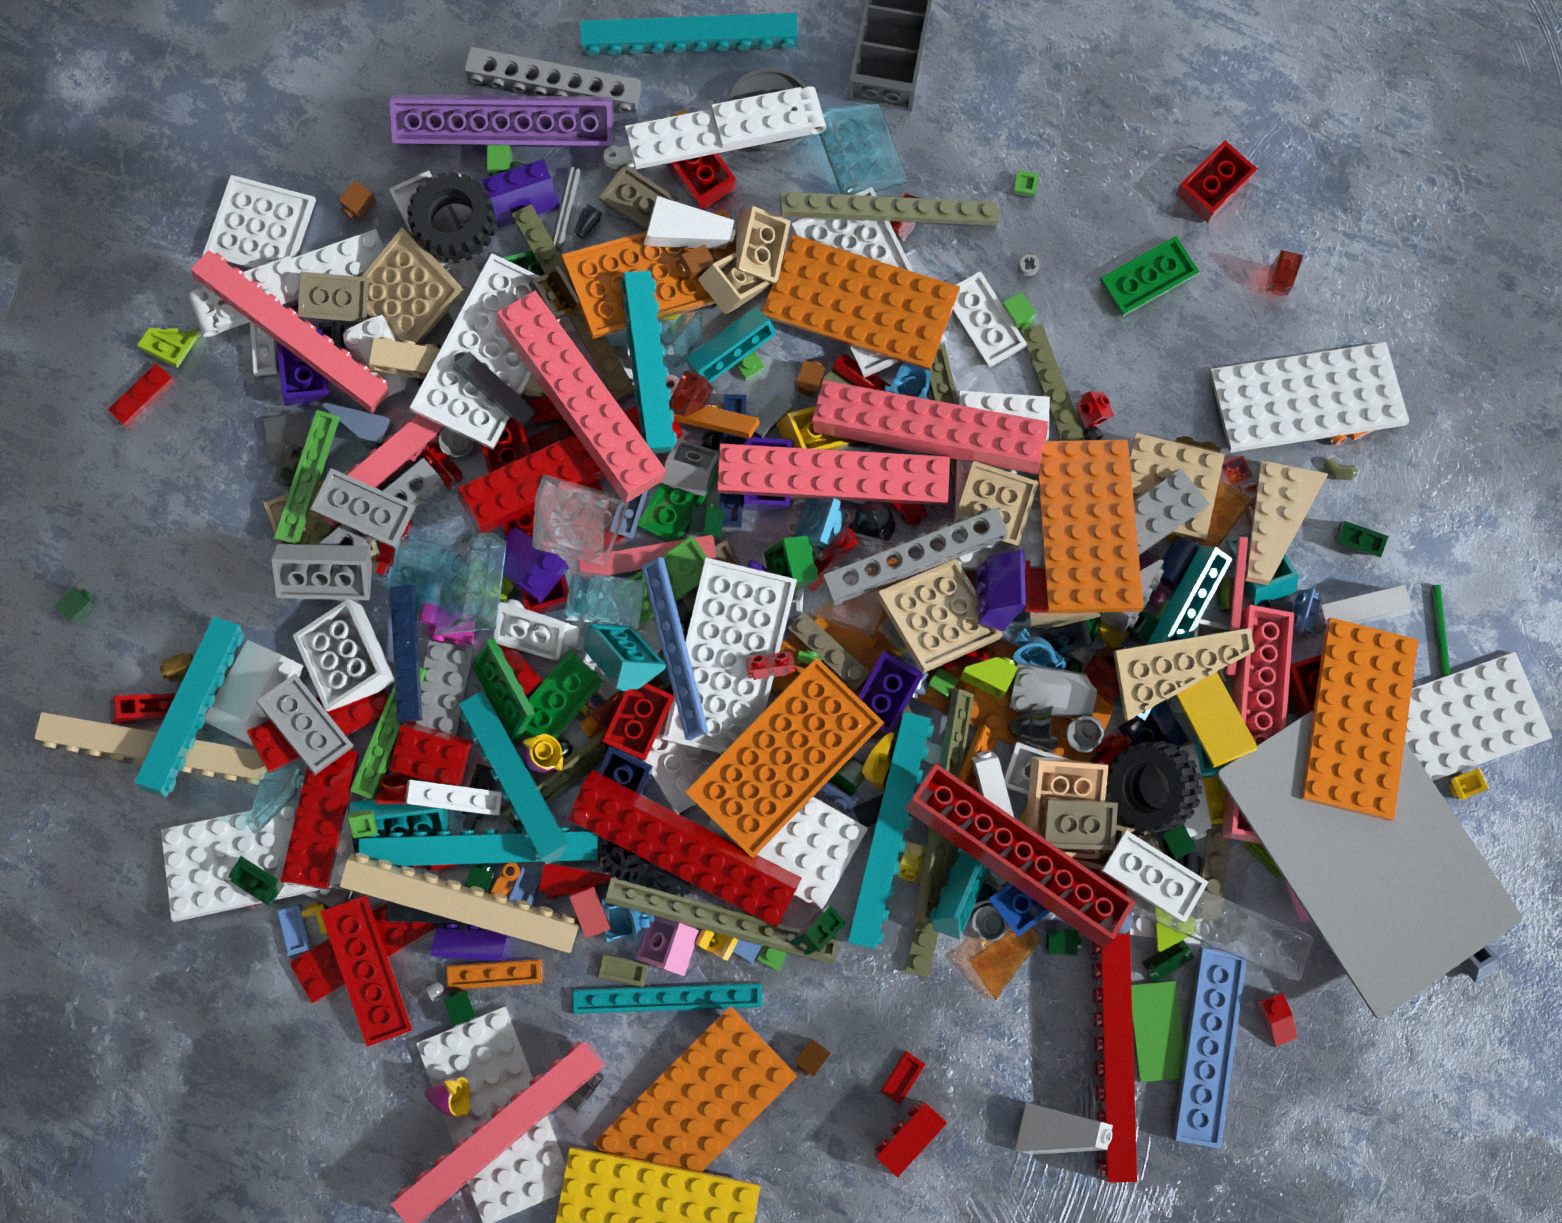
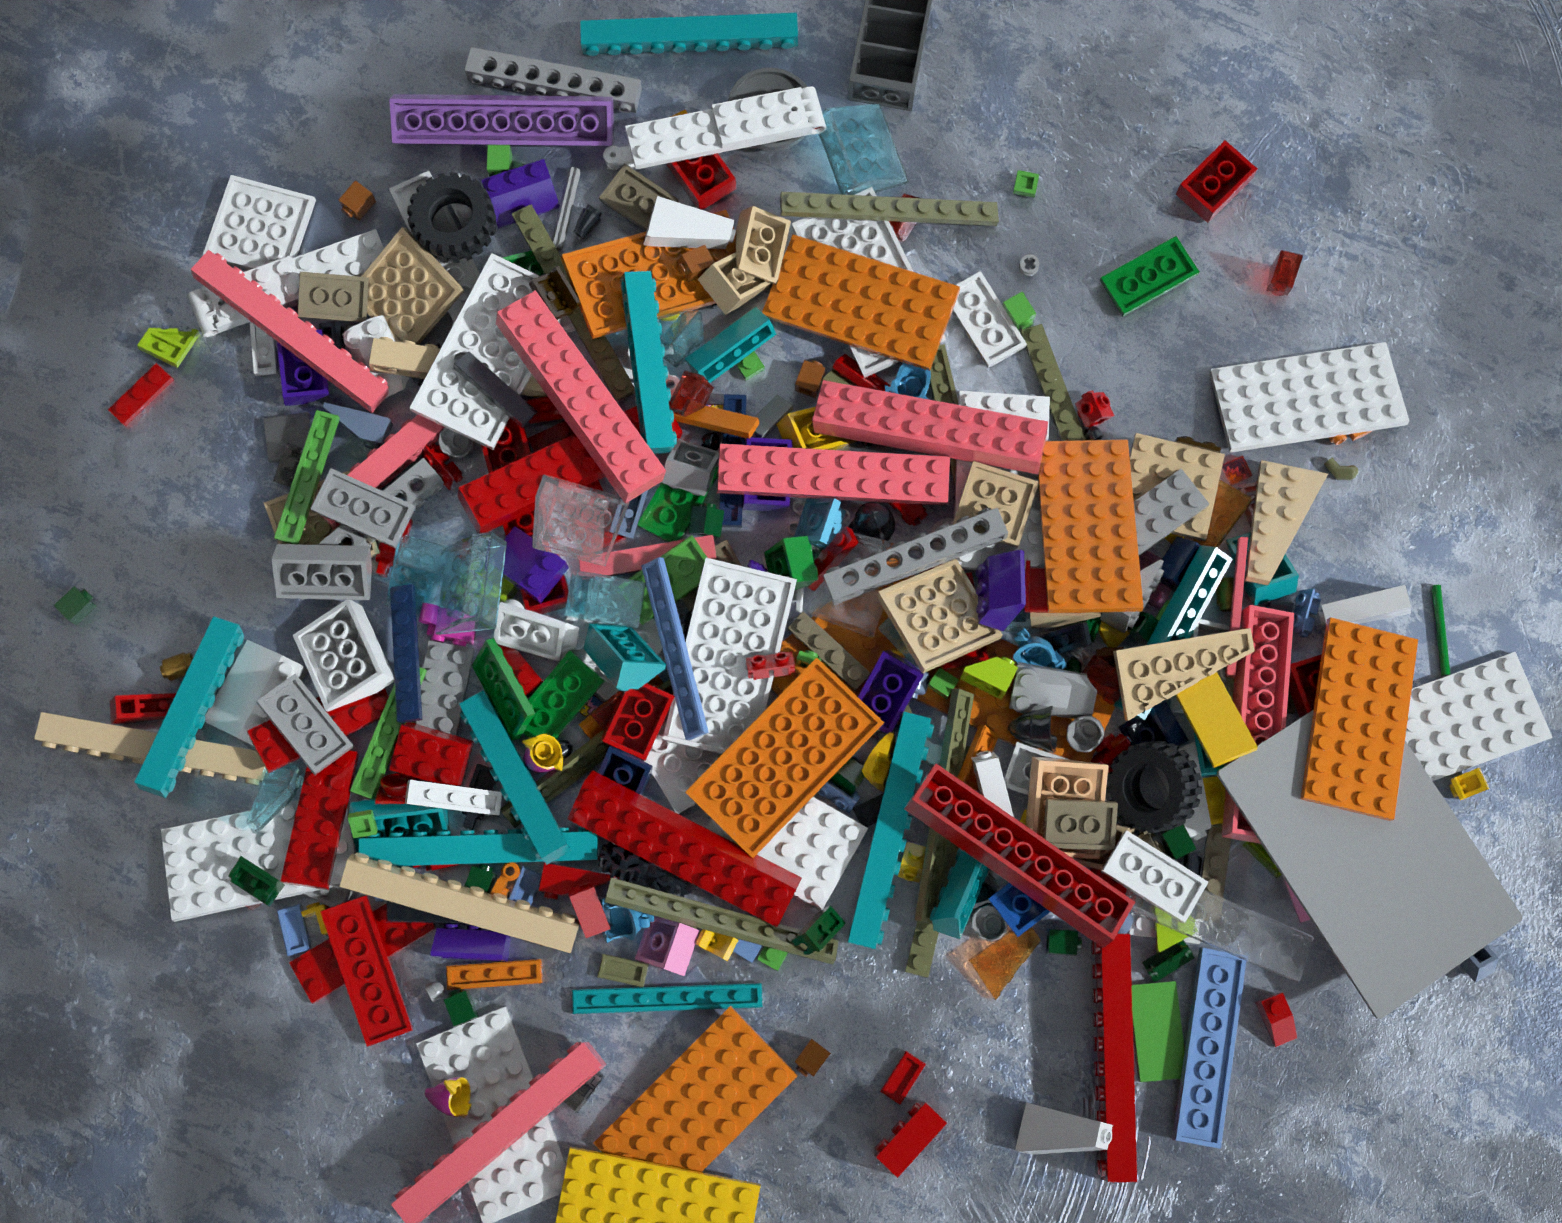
(1361, 538): dark green hinge -> none

